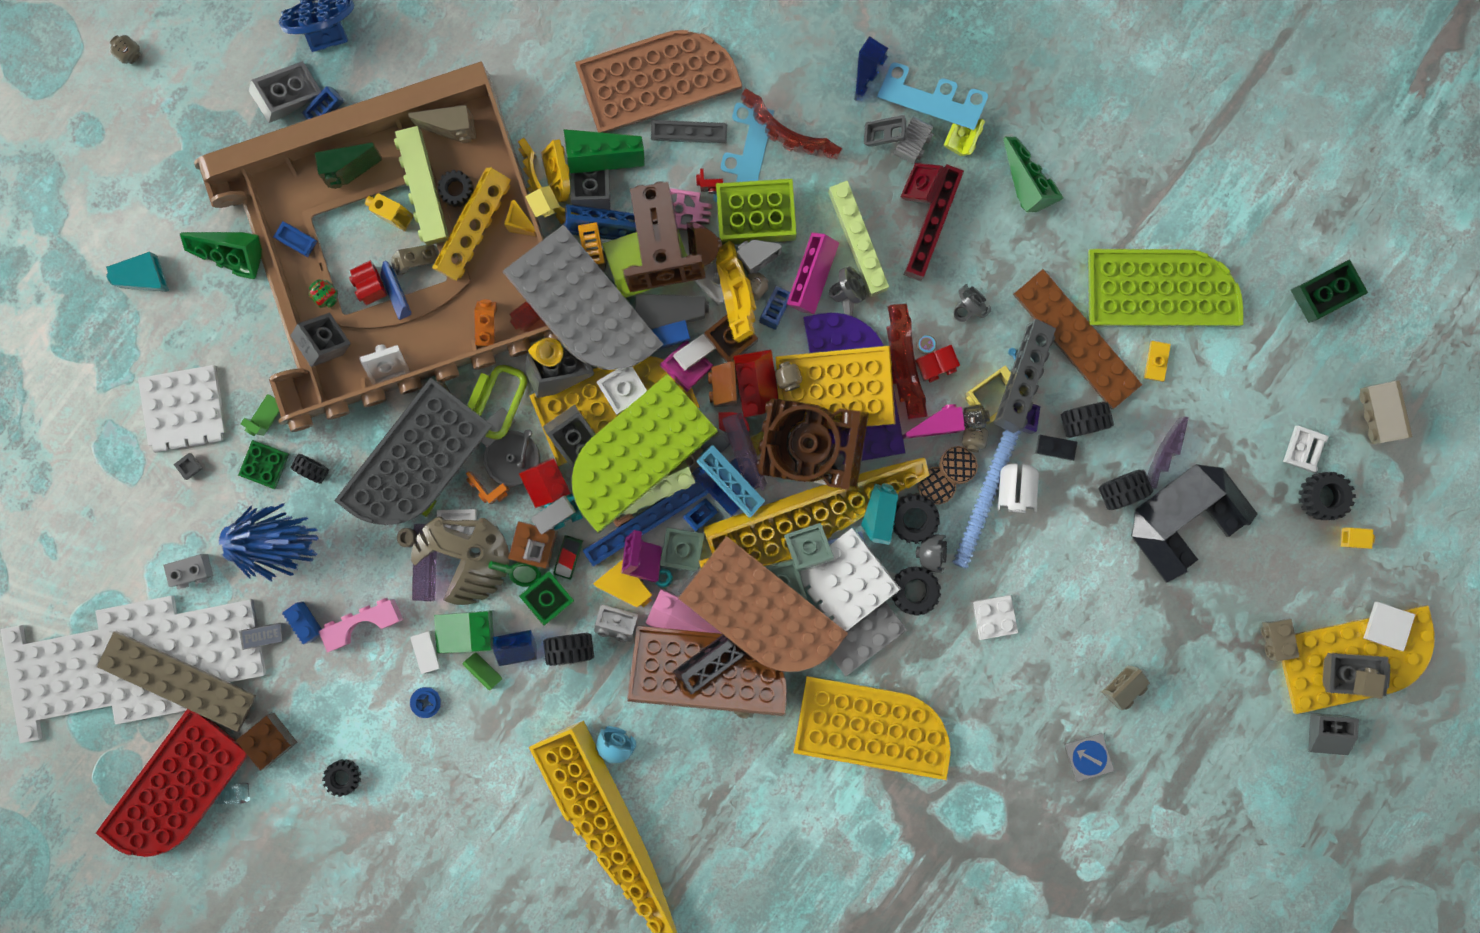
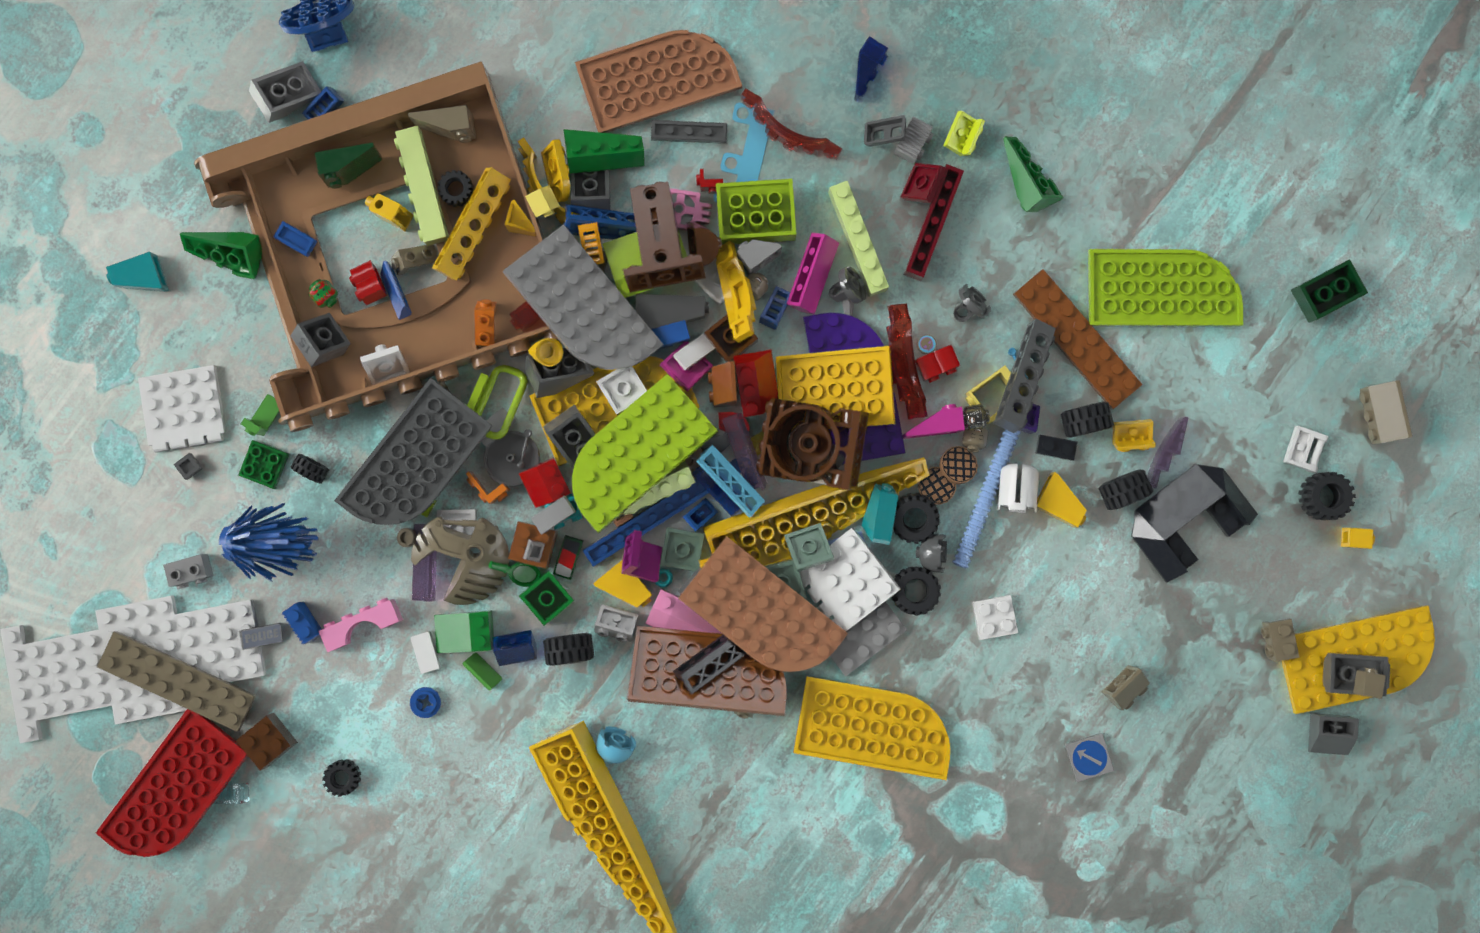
(124, 49): dark tan head -> none
(788, 376): dark tan head -> none
(932, 104): medium azure piece -> none
(1060, 502): none -> yellow slope
(1133, 435): none -> yellow bracket
(1157, 361): yellow plate -> none
(1389, 626): white tile -> none

